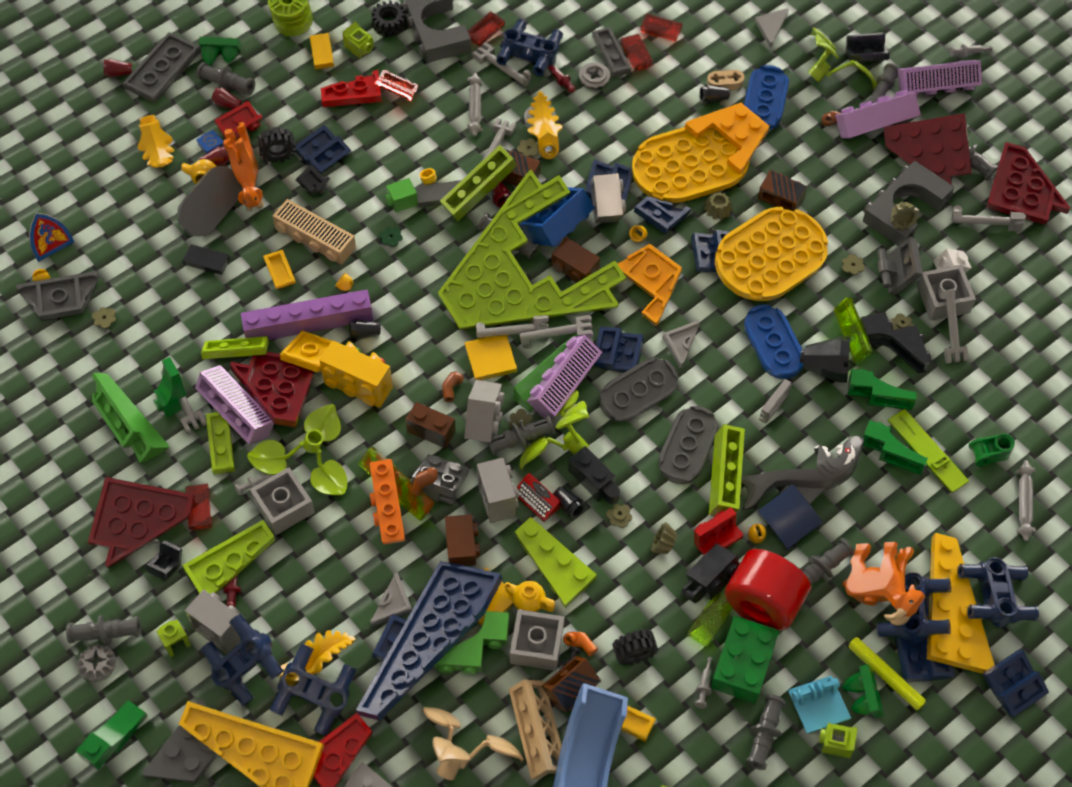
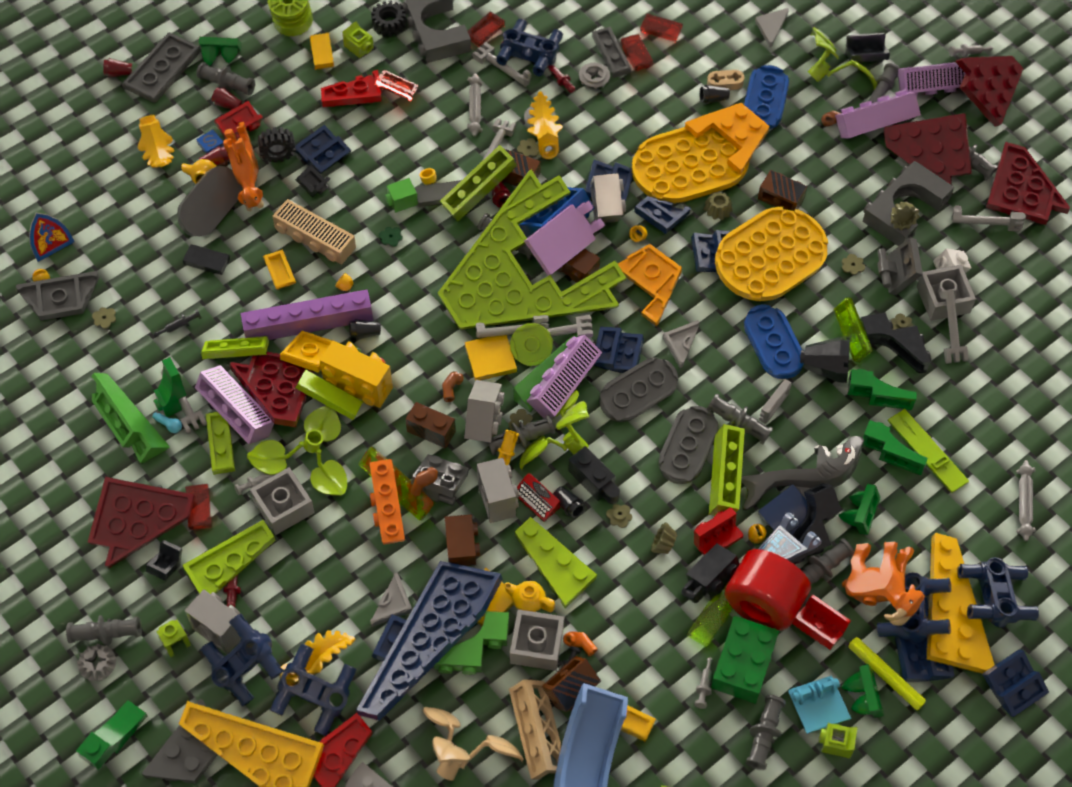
(172, 425): none -> medium azure piece
(179, 323): none -> black piece
(329, 394): none -> lime tile
(507, 447): none -> yellow axle
(531, 344): none -> lime tile
(563, 237): none -> lavender tile
(635, 647): black tyre -> none
(739, 418): none -> dark grey piece
(787, 546): none -> flag
(821, 506): none -> black arch
(821, 622): none -> red bracket
(867, 503): none -> green tile
(988, 451): green piece -> none
(990, 84): none -> dark red wing

